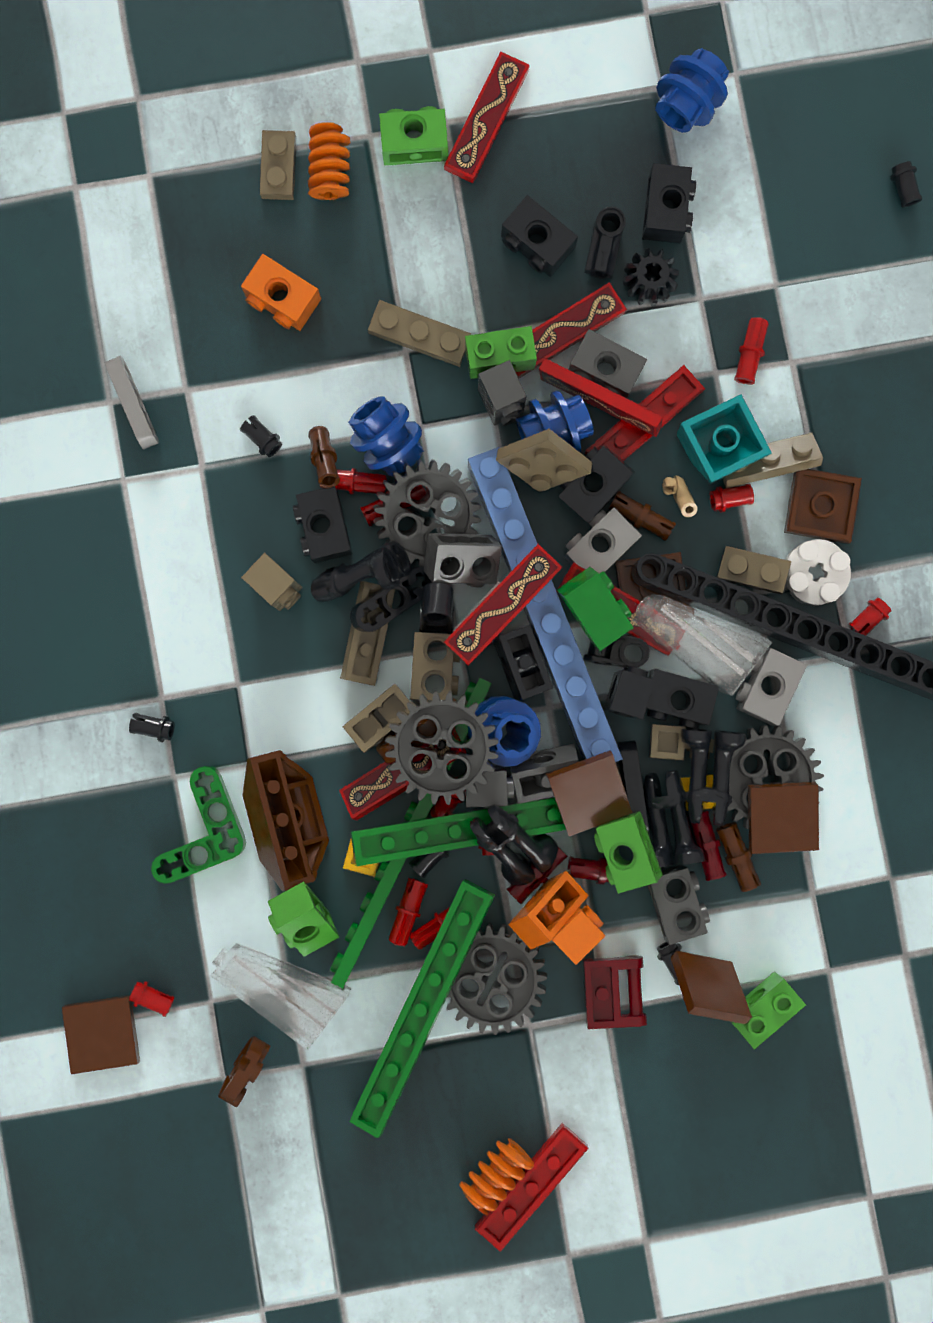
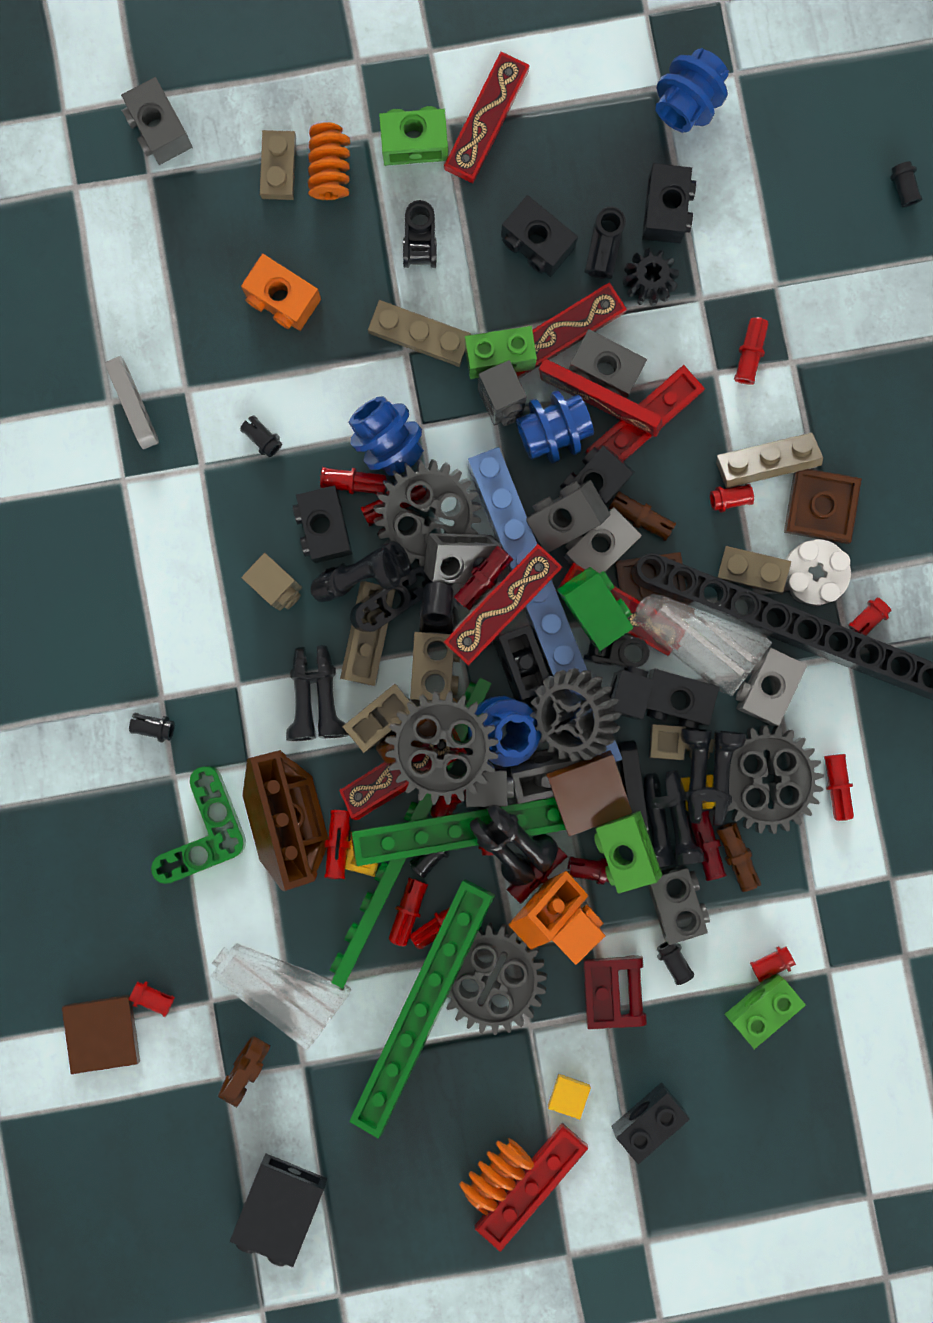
(150, 103): none -> dark grey brick
(278, 1211): none -> black panel
(302, 919): bright green brick -> none
(323, 457): reddish brown pin -> none
(328, 723): none -> black piece
(339, 821): none -> red pin
(419, 241): none -> black piece
(483, 577): none -> dark red pin
(544, 460): dark tan plate -> none
(557, 706): none -> dark grey gear
(569, 1096): none -> yellow tile
(584, 506): none -> dark grey brick
(650, 1123): none -> black brick
(681, 495): tan arm -> none
(710, 987): reddish brown tile -> none
(723, 439): teal slope -> none
(773, 964): none -> red pin
(783, 817): reddish brown tile -> none
(839, 787): none -> red axle

